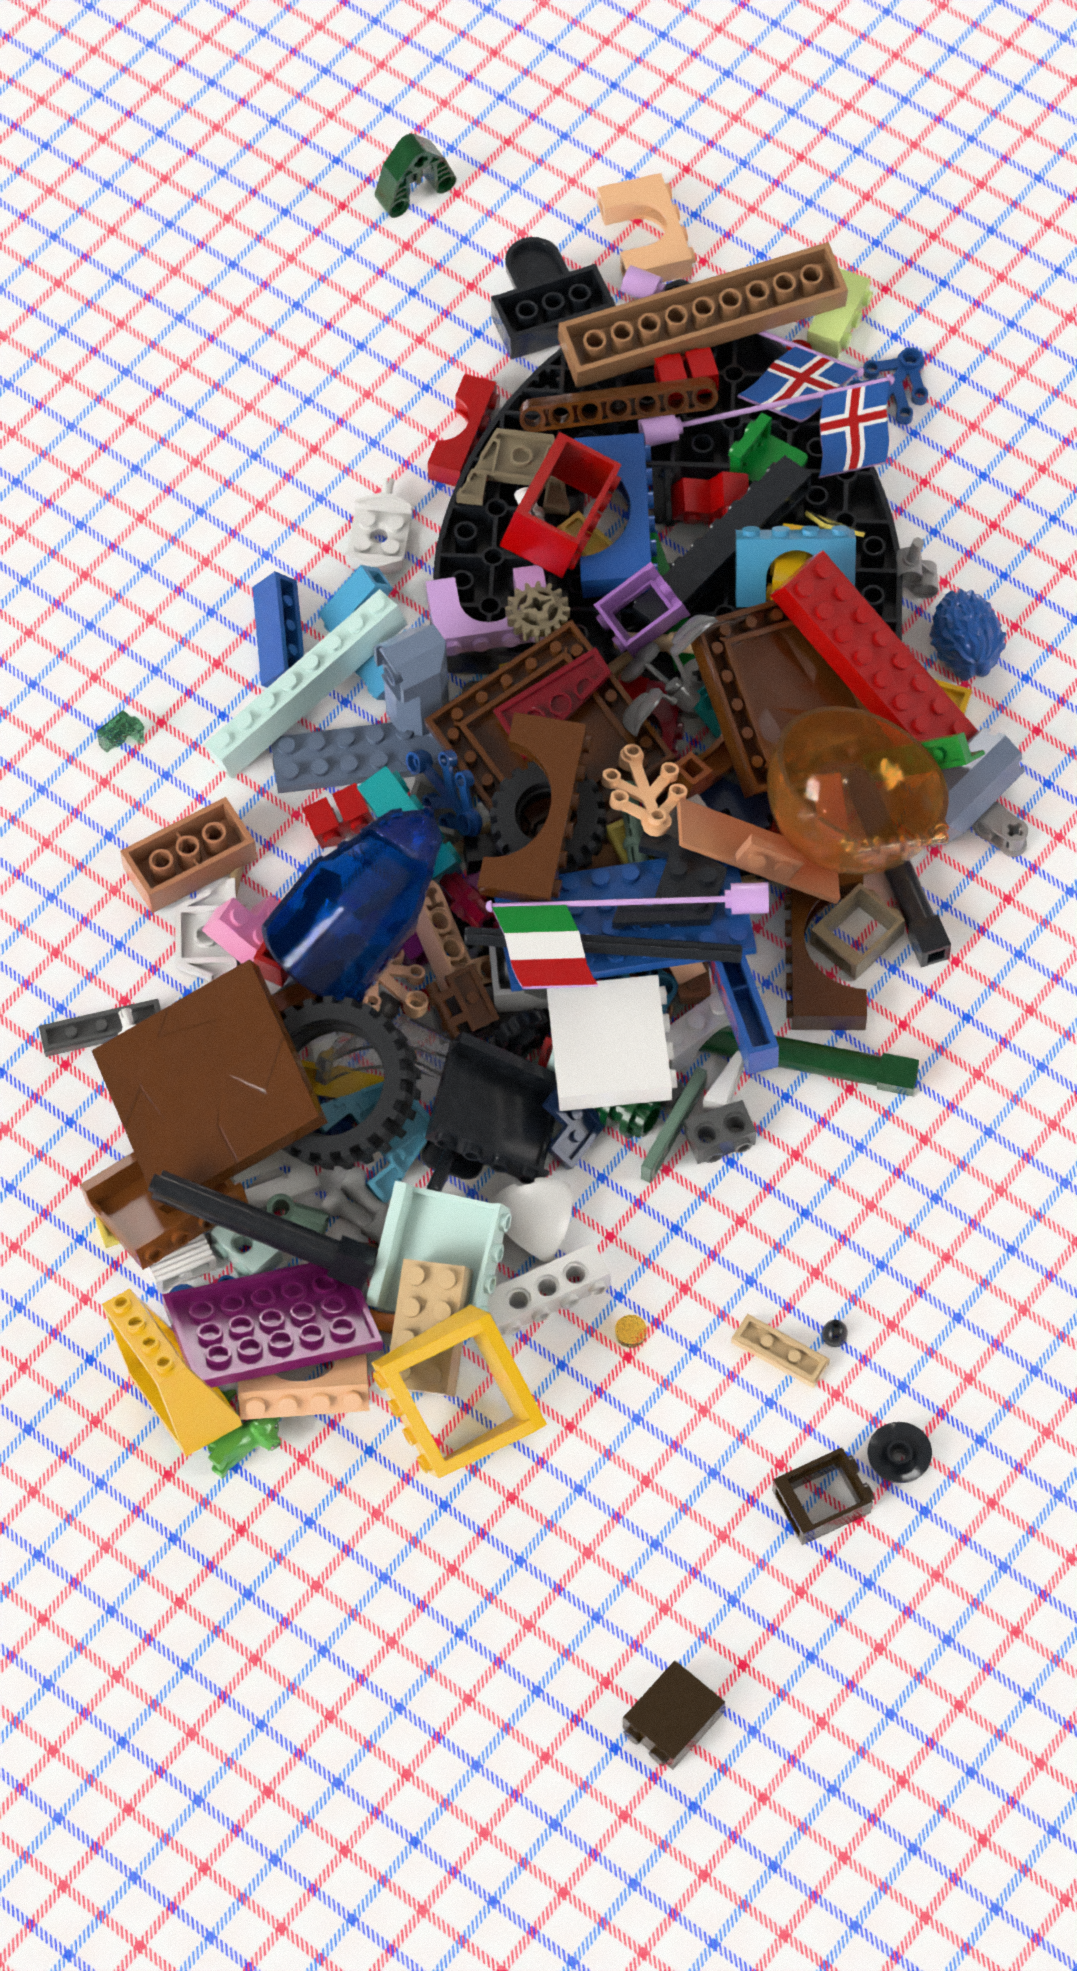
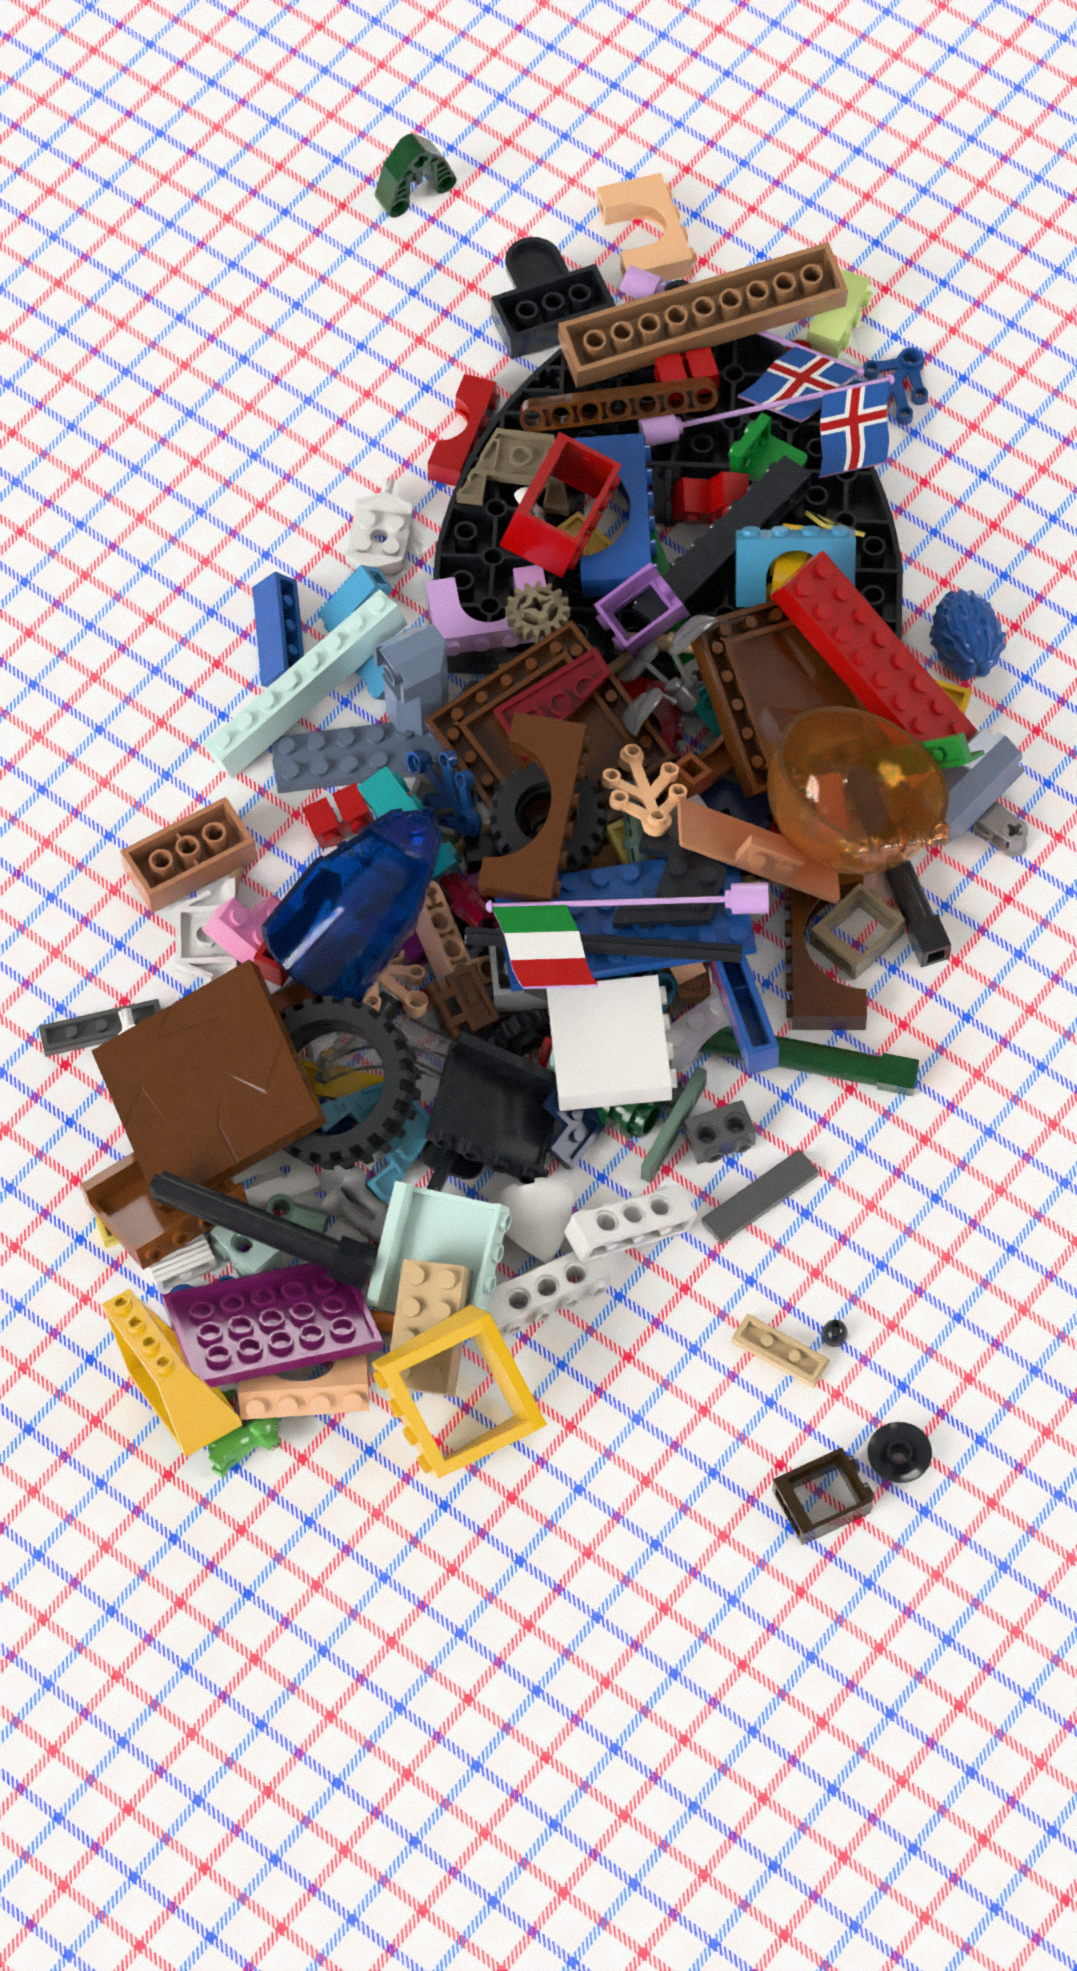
(118, 729): clear green bracket -> none
(630, 1223): none -> white brick
(630, 1331): clear yellow tile -> none
(673, 1715): dark brown brick -> none
(725, 1086): white slope -> none
(760, 1197): none -> dark grey tile
(918, 574): light grey beam -> none

